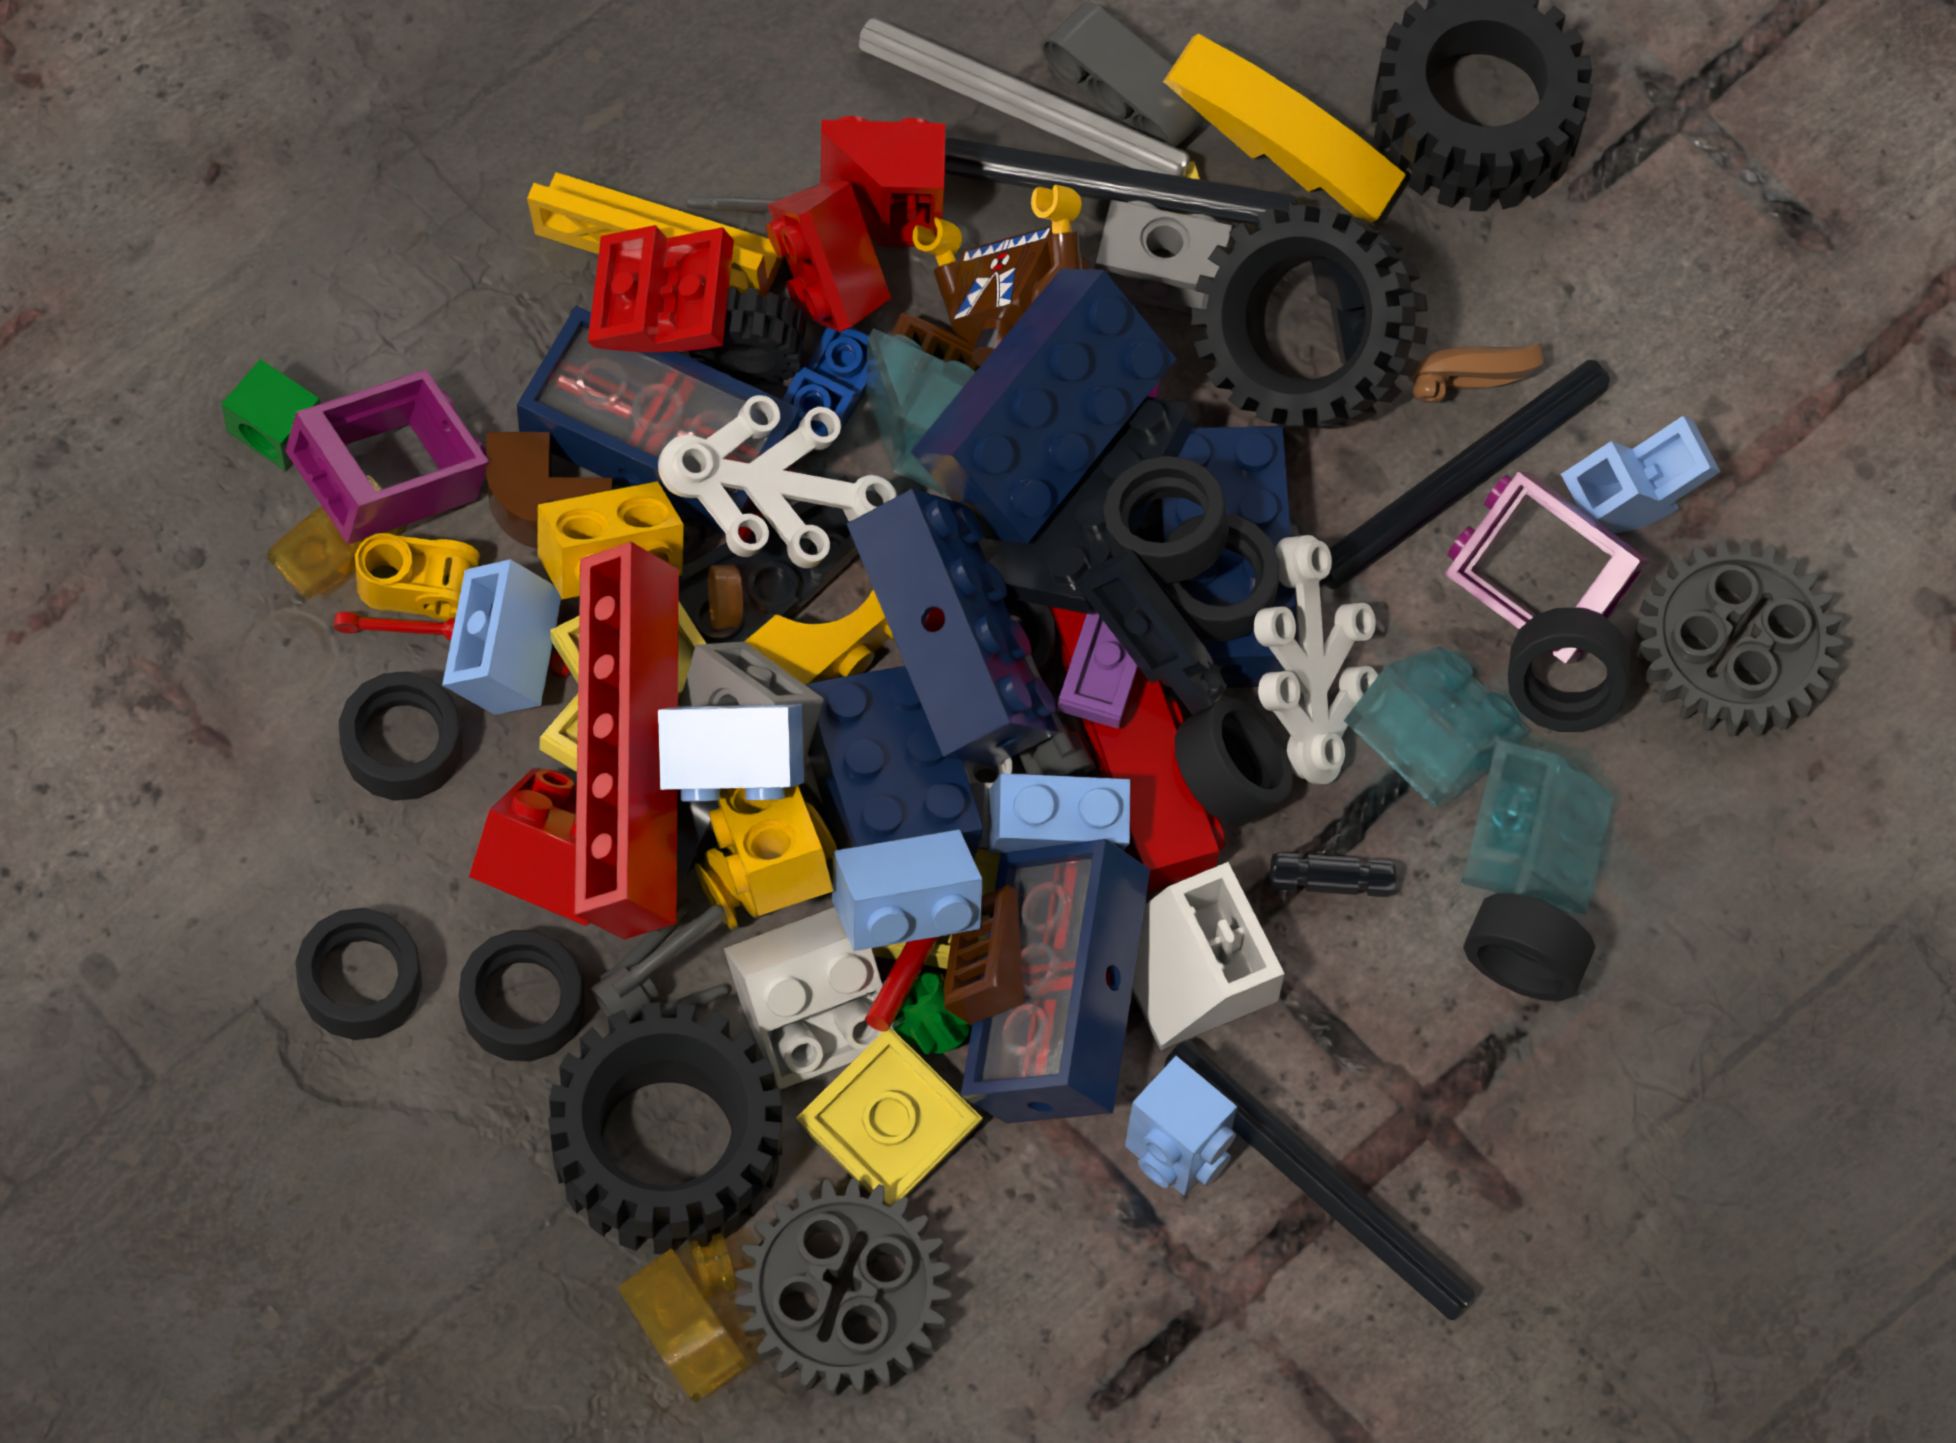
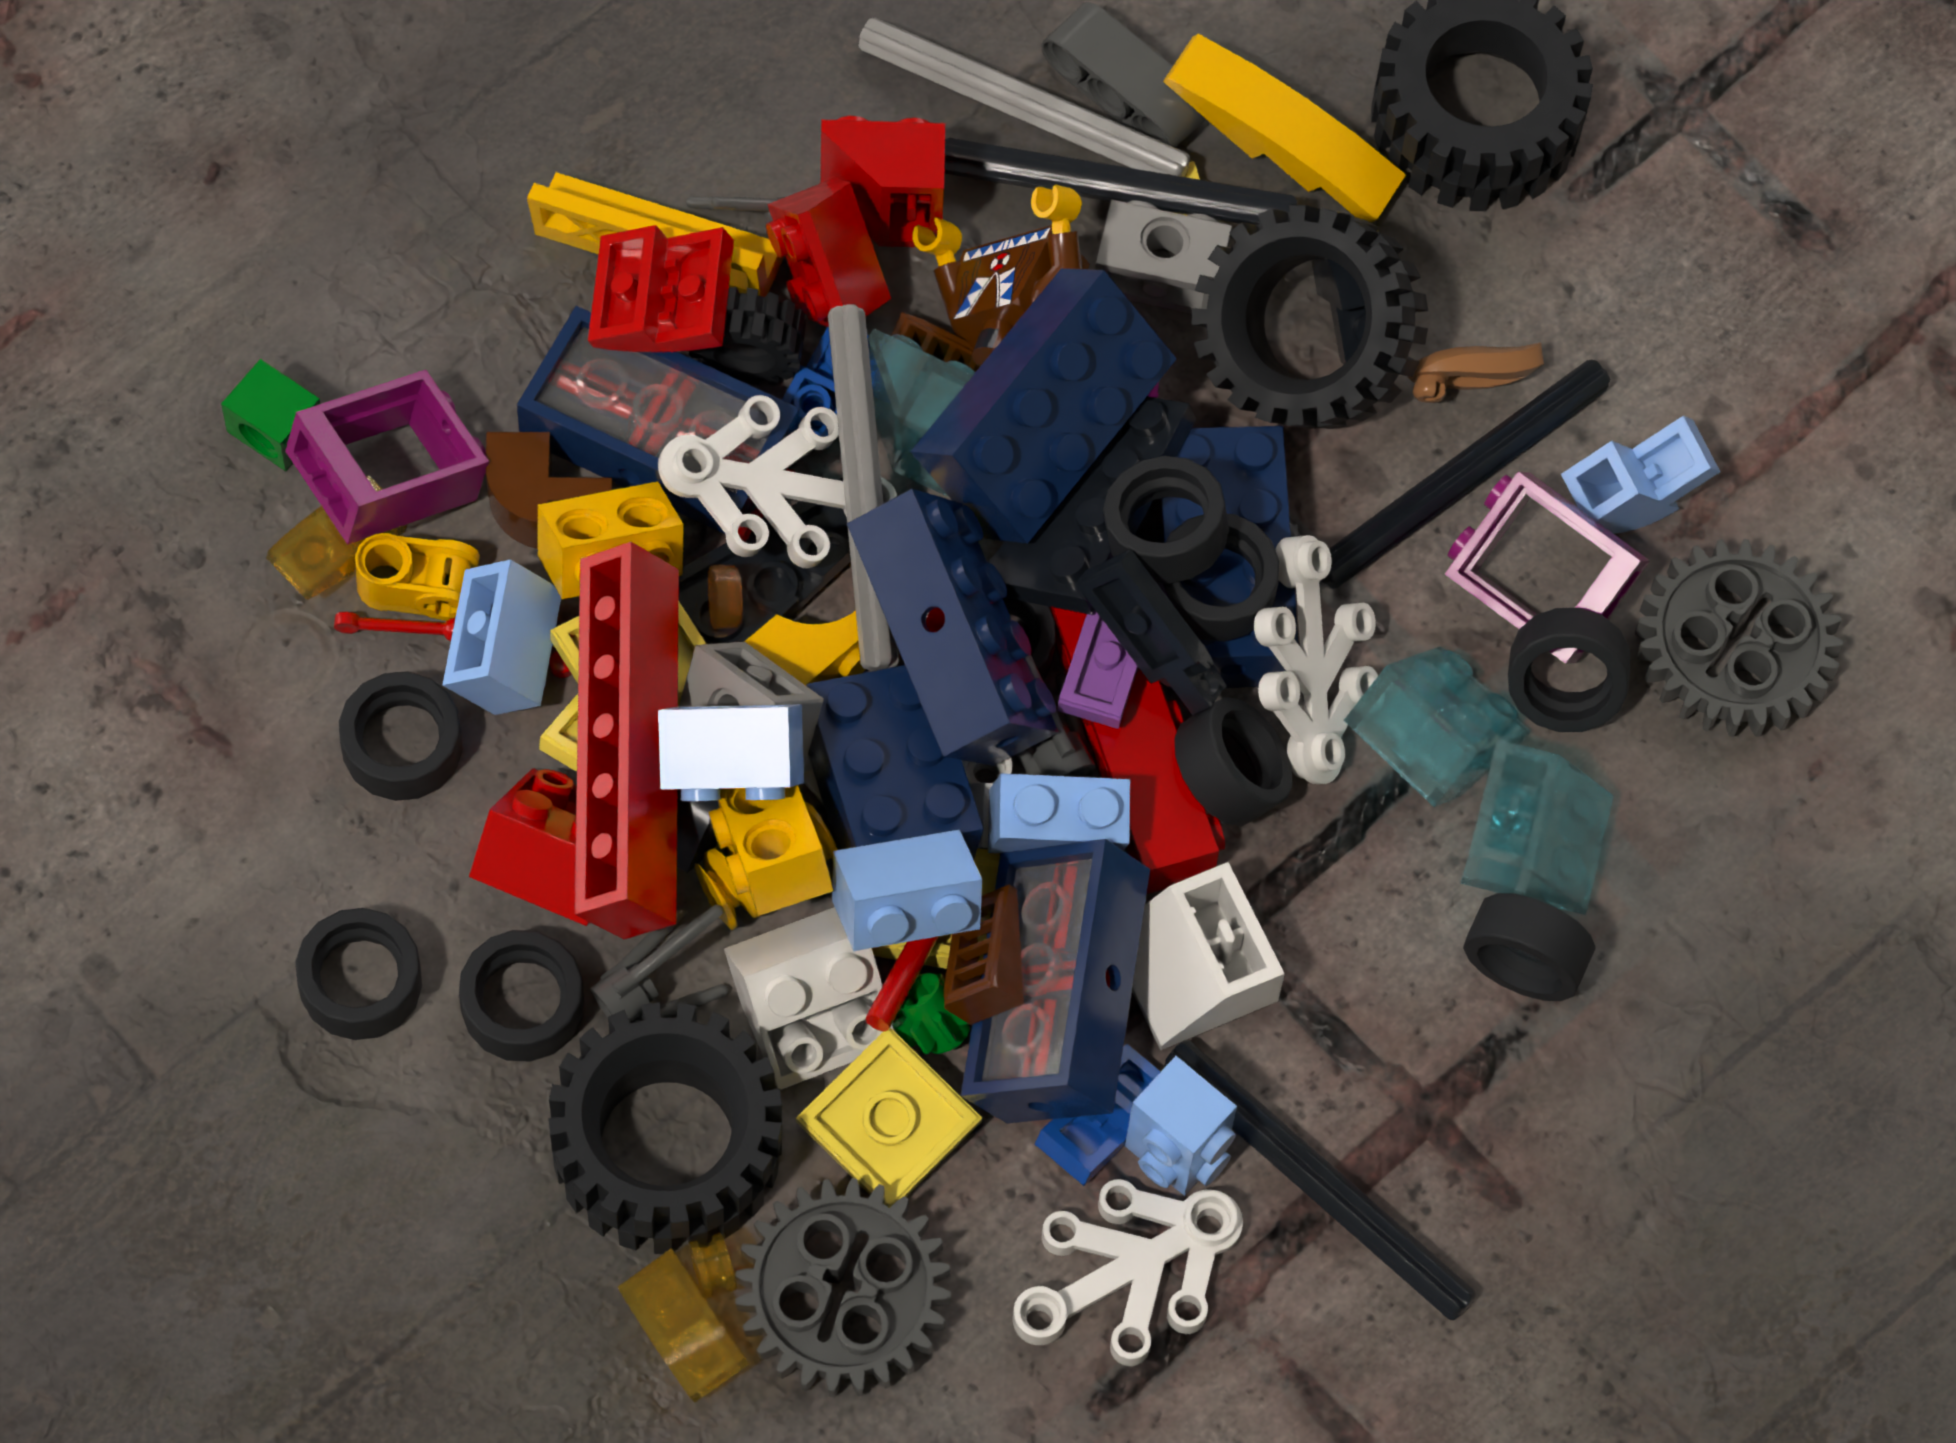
(859, 470): none -> light grey axle
(1089, 1142): none -> blue slope
(1135, 1262): none -> white plant
(1332, 874): black axle -> none

